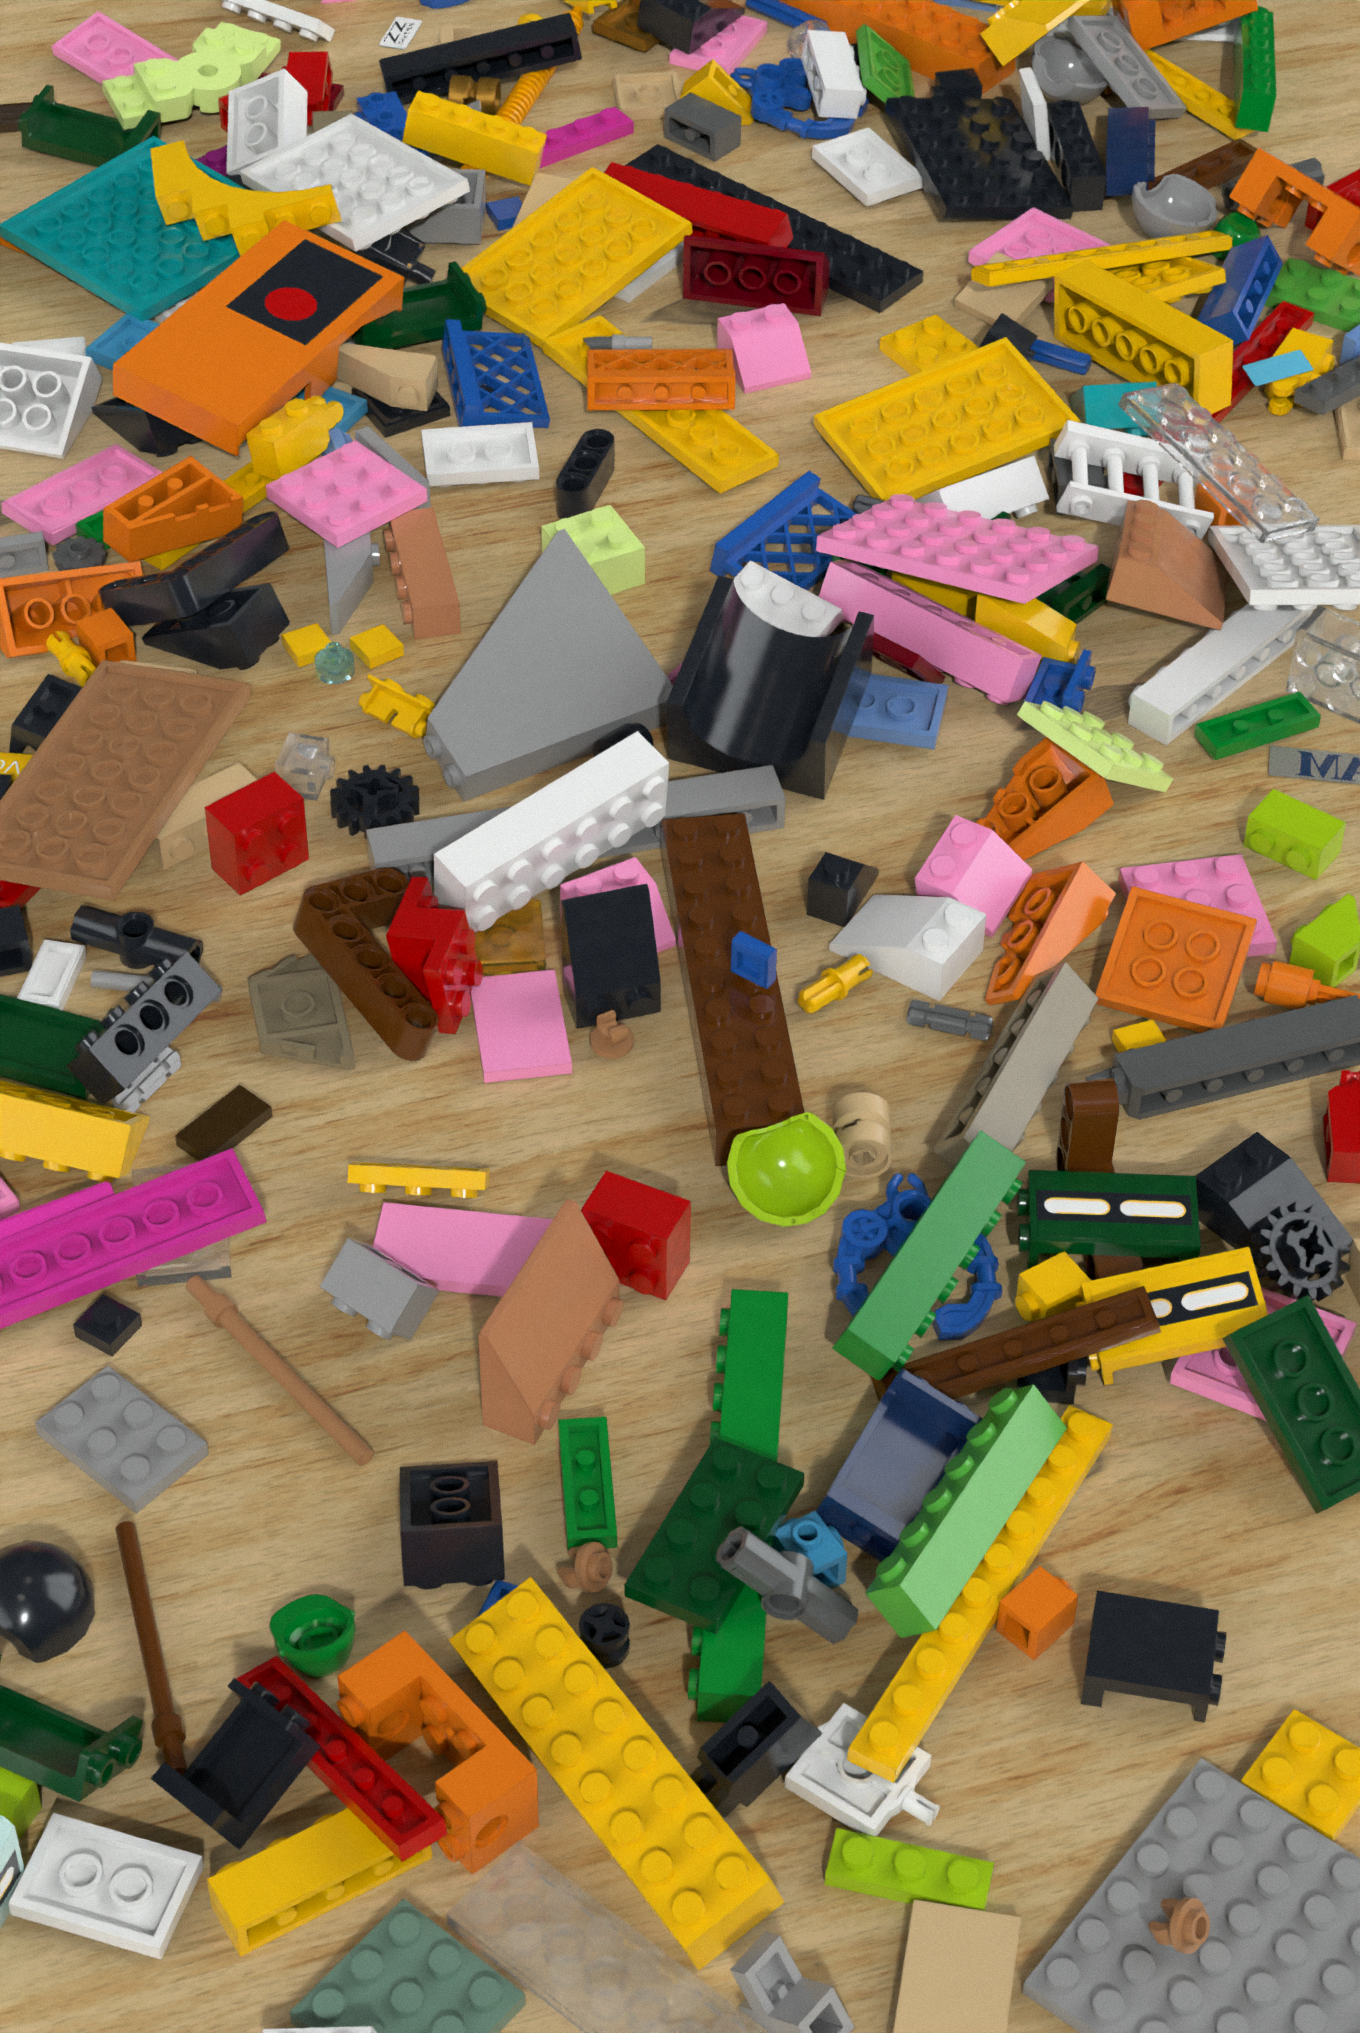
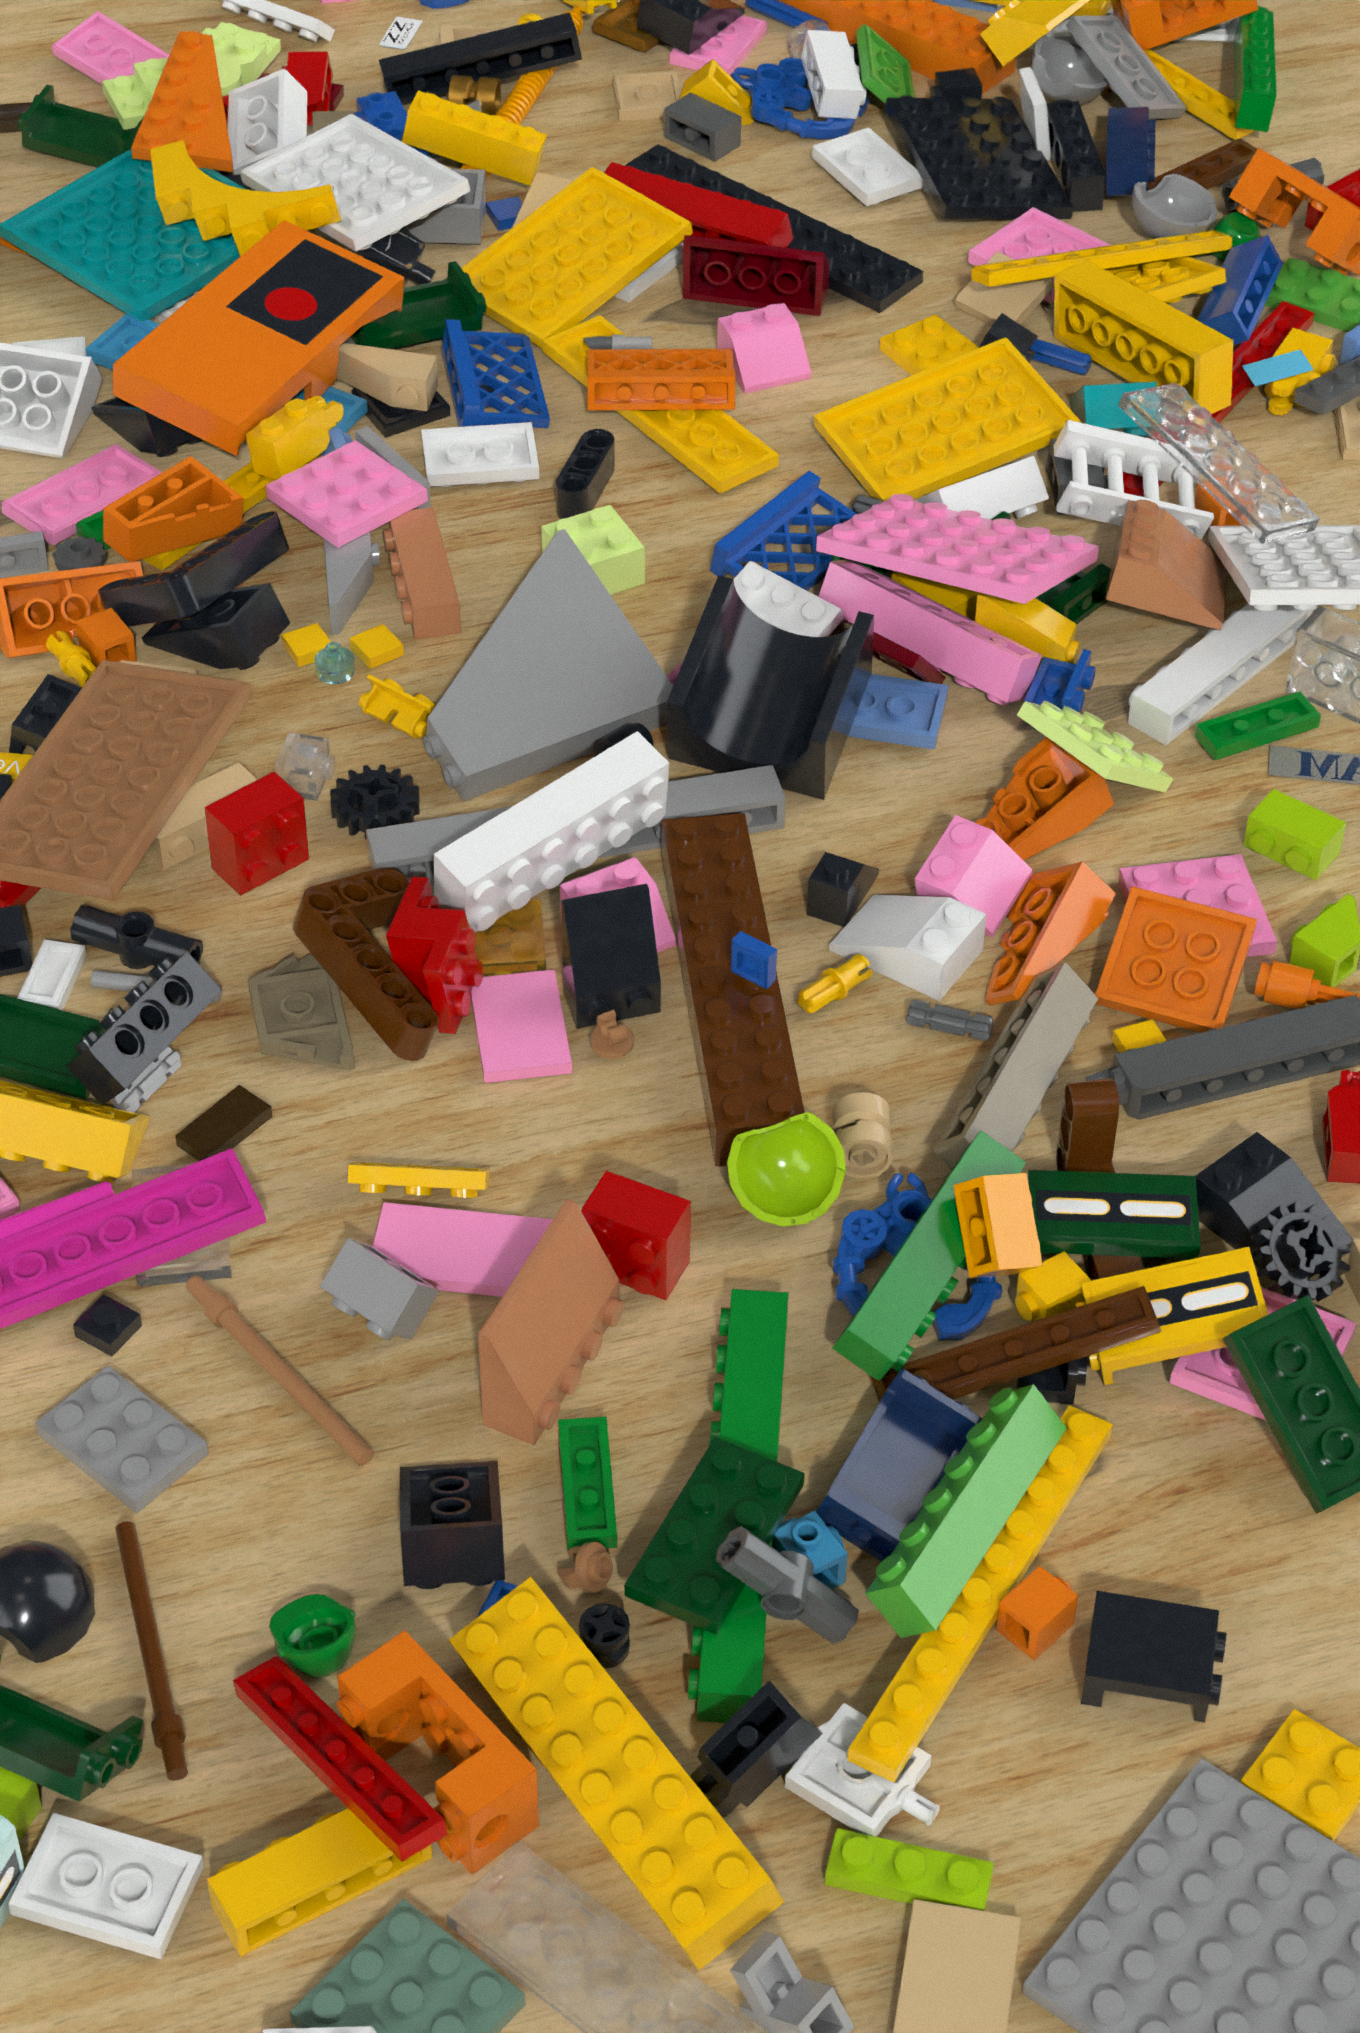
(188, 106): none -> orange wing
(243, 1765): black panel -> none
(585, 135): dark pink plate -> none
(997, 1225): none -> light orange brick
(1187, 1924): medium nougat plate -> none

